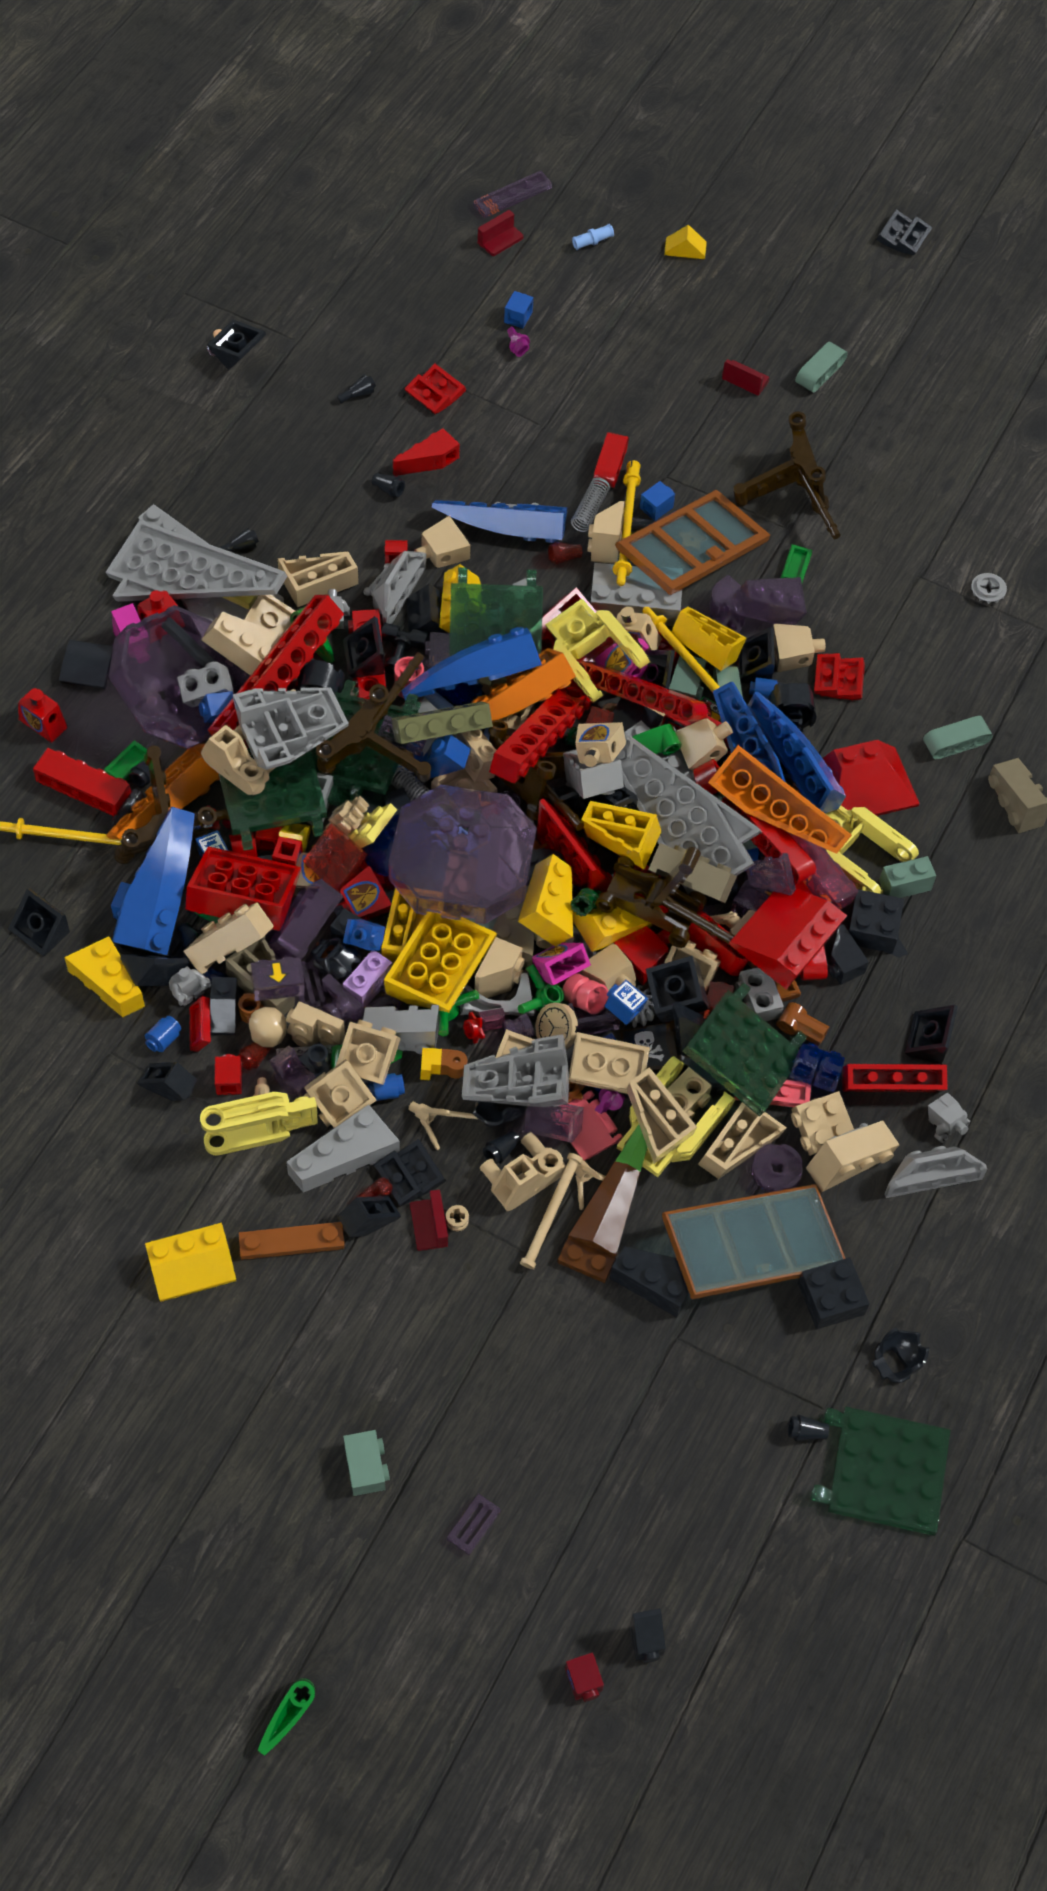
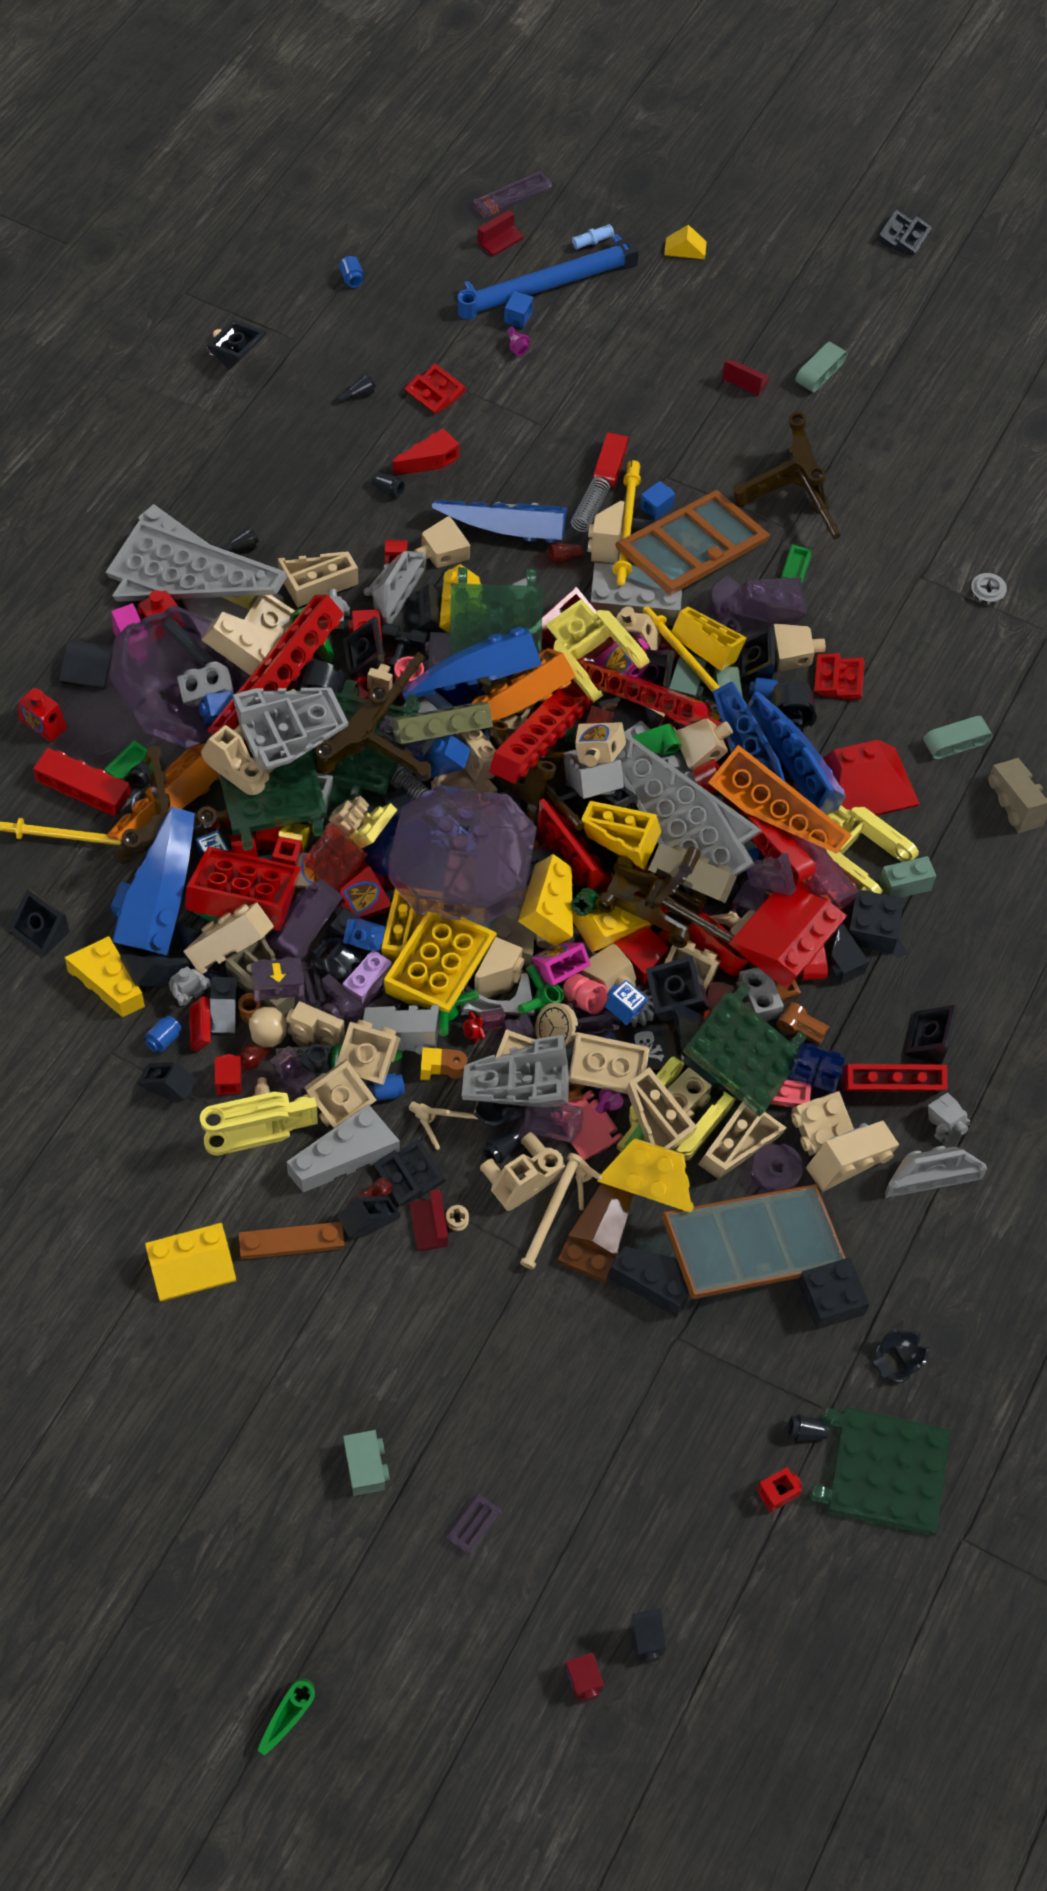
(351, 271): none -> blue brick
(379, 676): none -> tan tile
(473, 301): none -> blue piece
(651, 1174): none -> yellow wing
(783, 1479): none -> red brick

